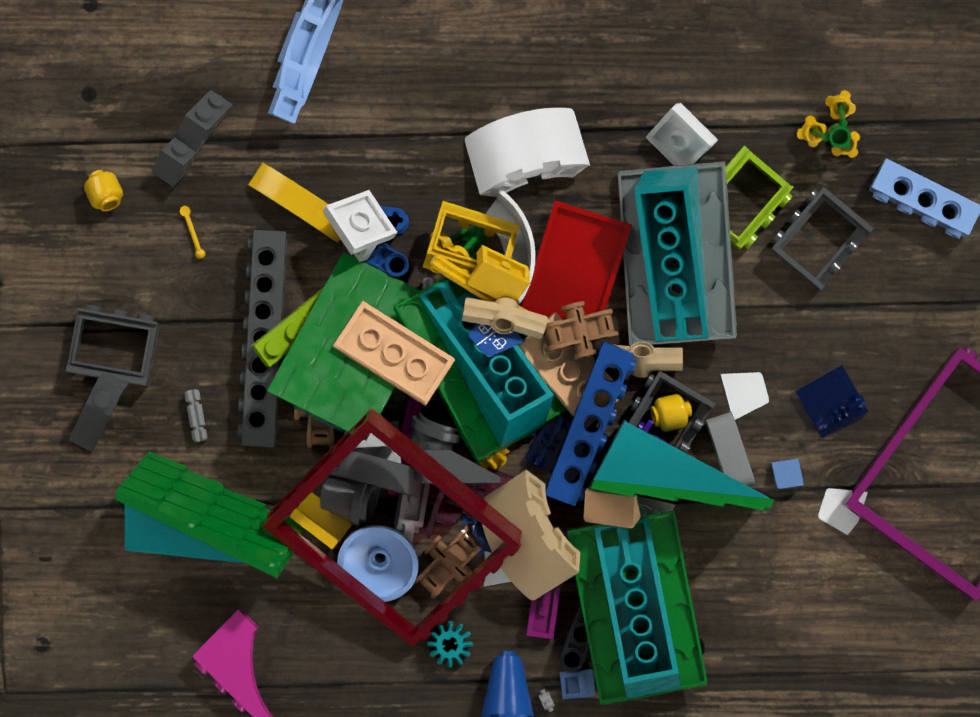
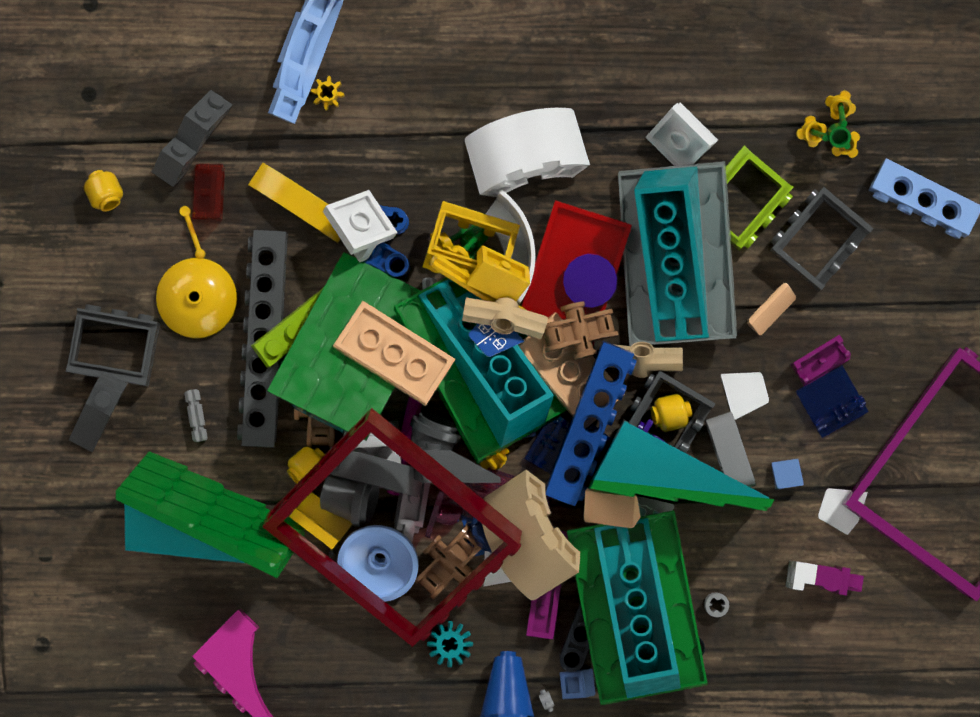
(209, 192): none -> clear red hinge
(215, 302): none -> yellow dish
(303, 462): none -> yellow head
(325, 100): none -> yellow gear
(590, 280): none -> dark purple tile
(715, 613): none -> light grey bush
(771, 309): none -> light nougat slope
(821, 360): none -> magenta hinge
(832, 579): none -> hips

